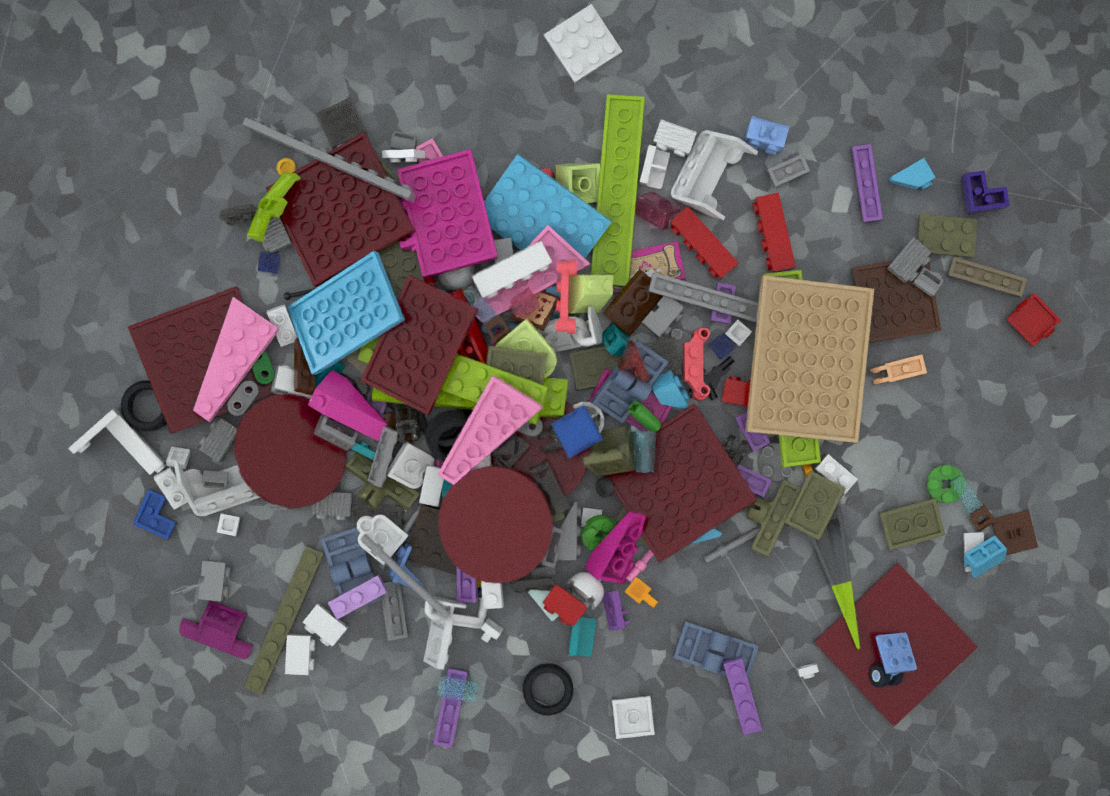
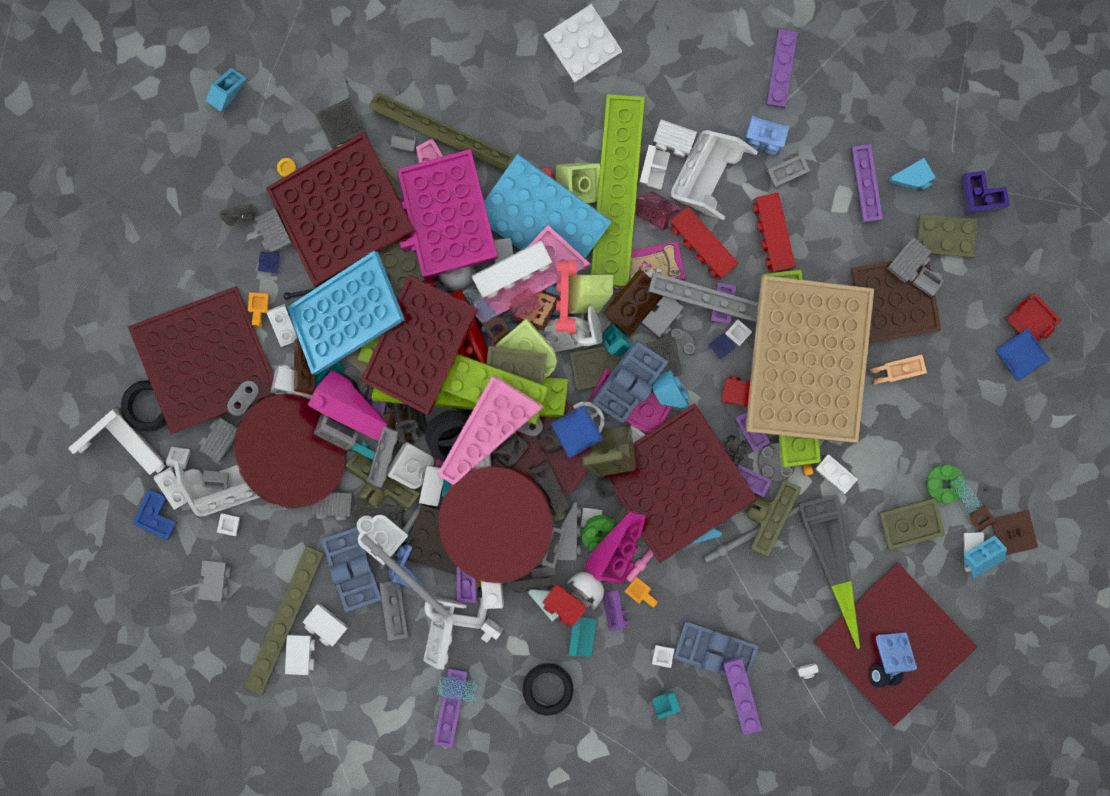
(218, 630): magenta plate -> none
(225, 89): none -> medium azure slope
(236, 351): bright pink wing -> none
(258, 304): none -> light orange plate
(263, 365): green plate -> none
(271, 206): lime plate -> none
(337, 161): light grey plate -> none
(357, 597): lavender plate -> none
(410, 155): white plate -> none
(440, 131): none -> olive plate
(632, 358): clear red slope -> none
(633, 717): white plate -> none
(644, 416): bright green piece -> none
(644, 450): clear light blue plant -> none
(663, 656): none -> white plate
(666, 704): none -> teal panel
(694, 364): coral plate -> none
(713, 377): black piece -> none
(782, 68): none -> medium lavender plate
(815, 505): olive plate -> none
(987, 277): dark tan plate -> none
(1022, 354): none -> blue piece

